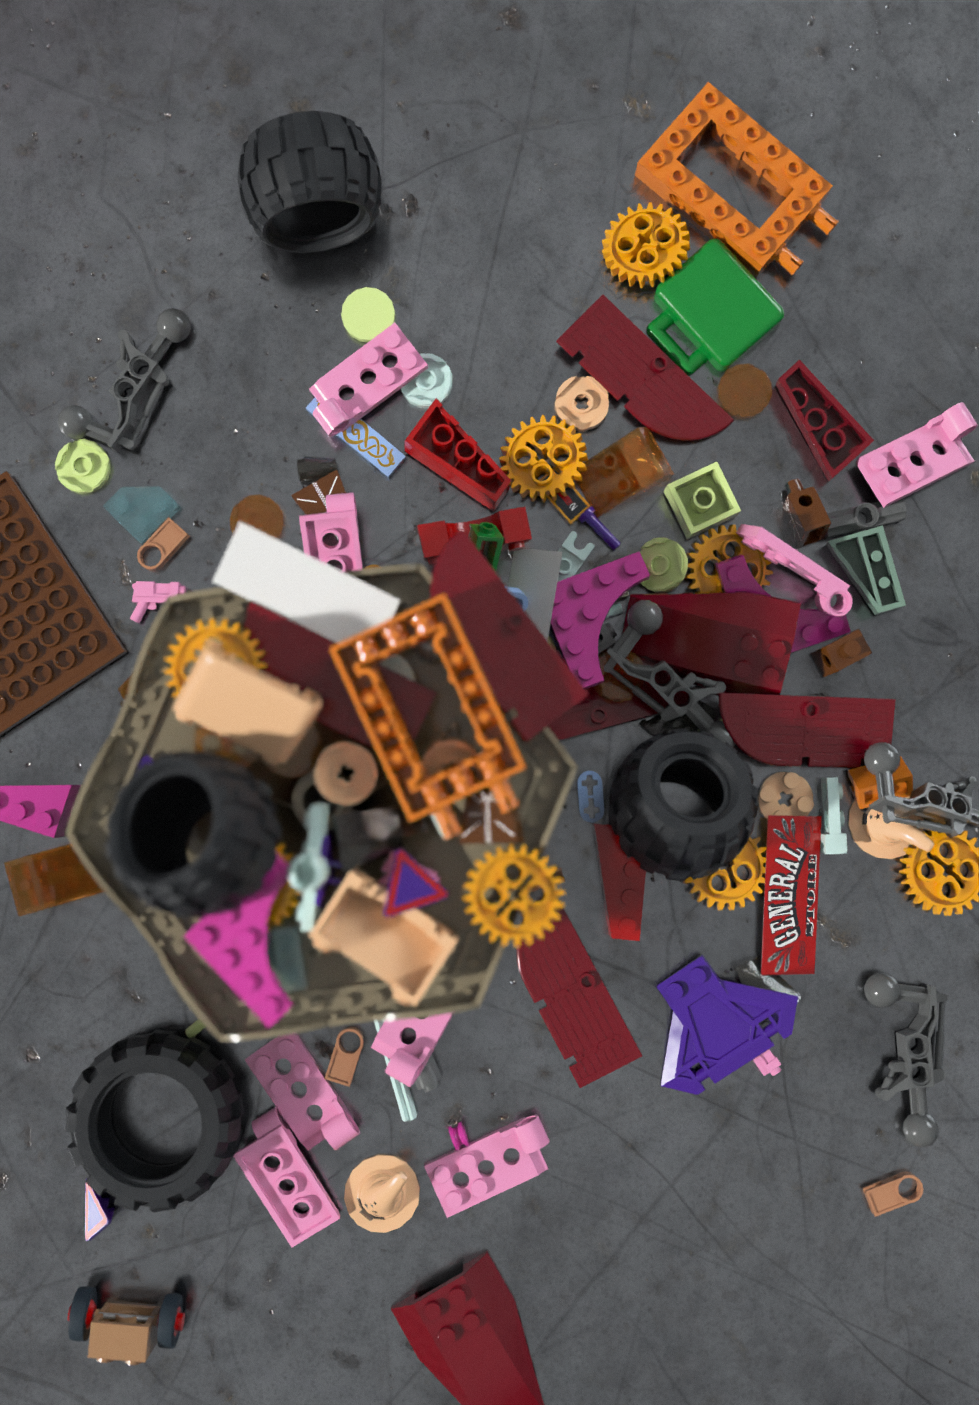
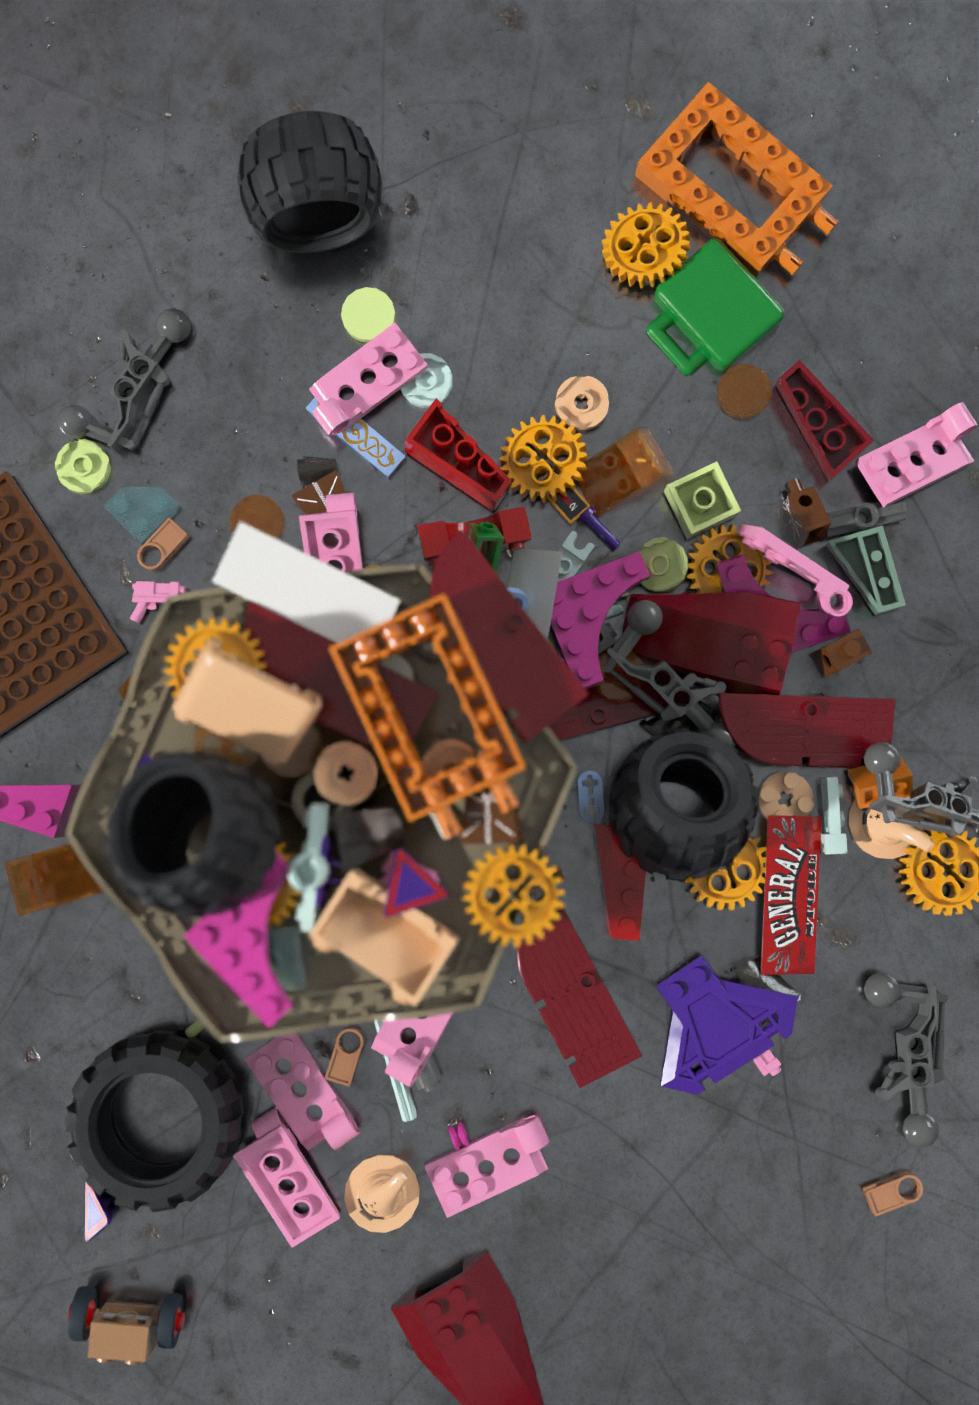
(634, 366): dark red door -> none

